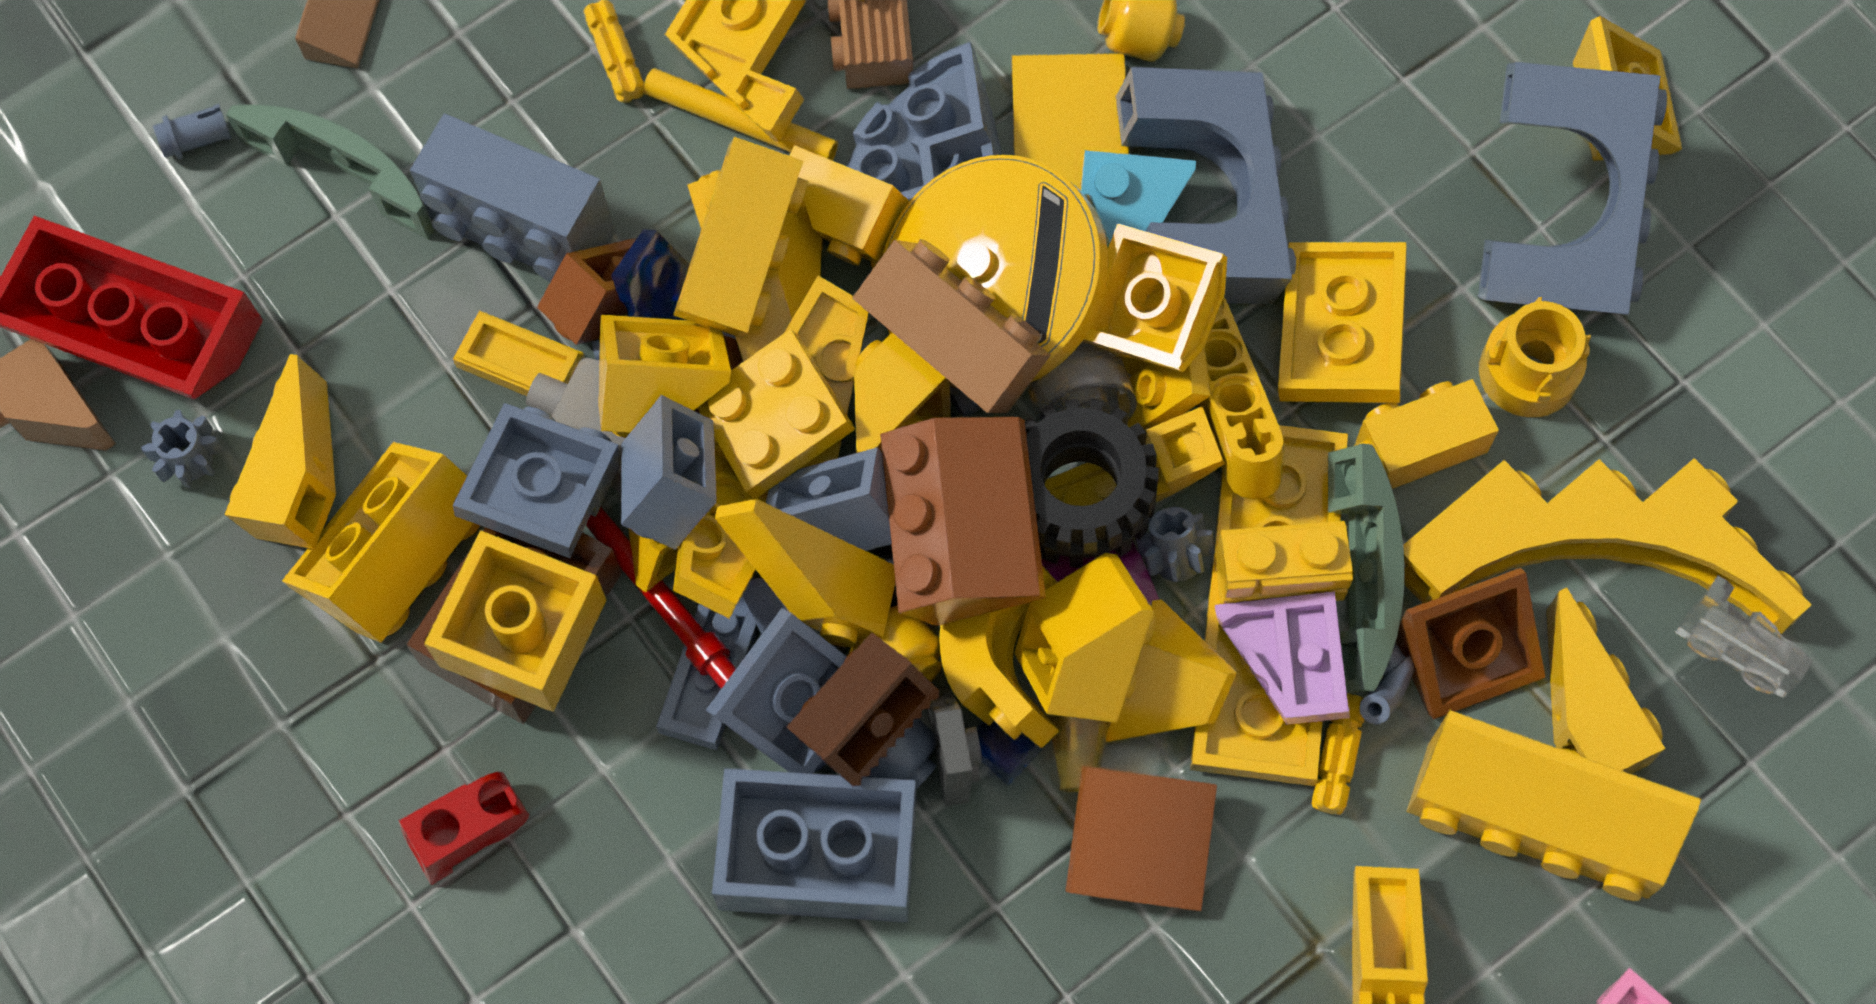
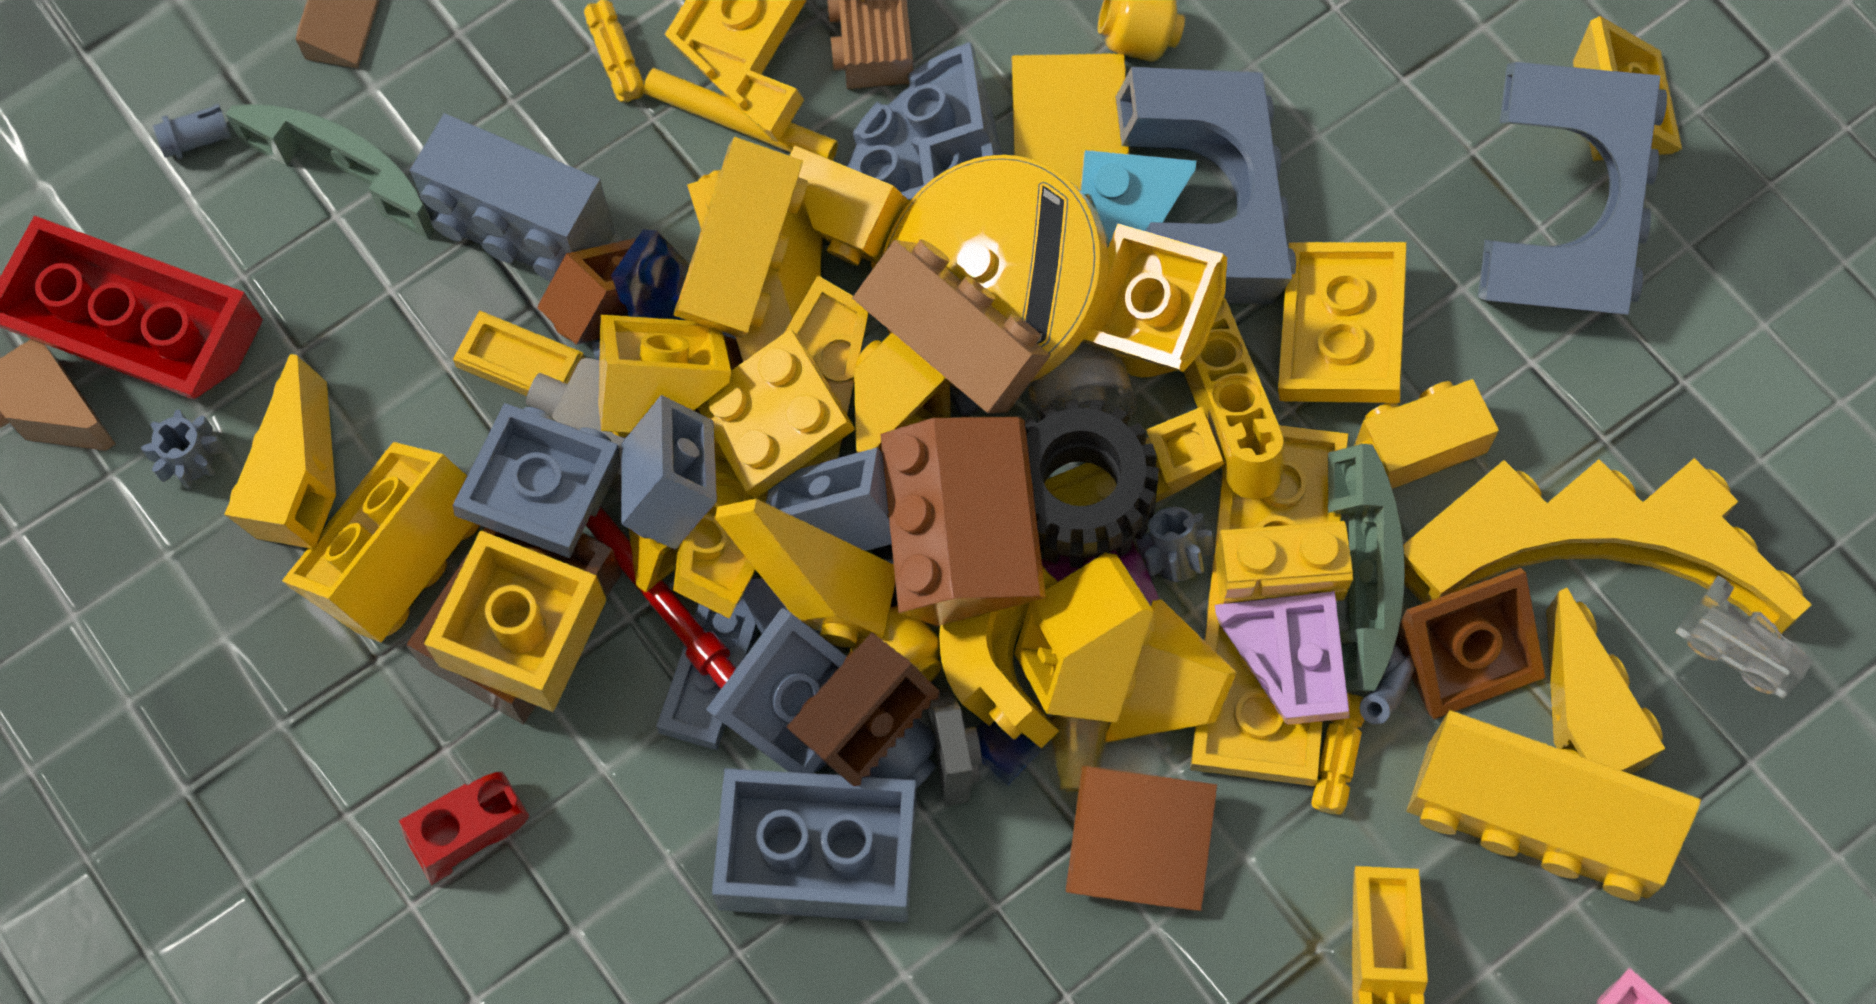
(1167, 392): yellow plate -> none
(1526, 386): yellow piece -> none

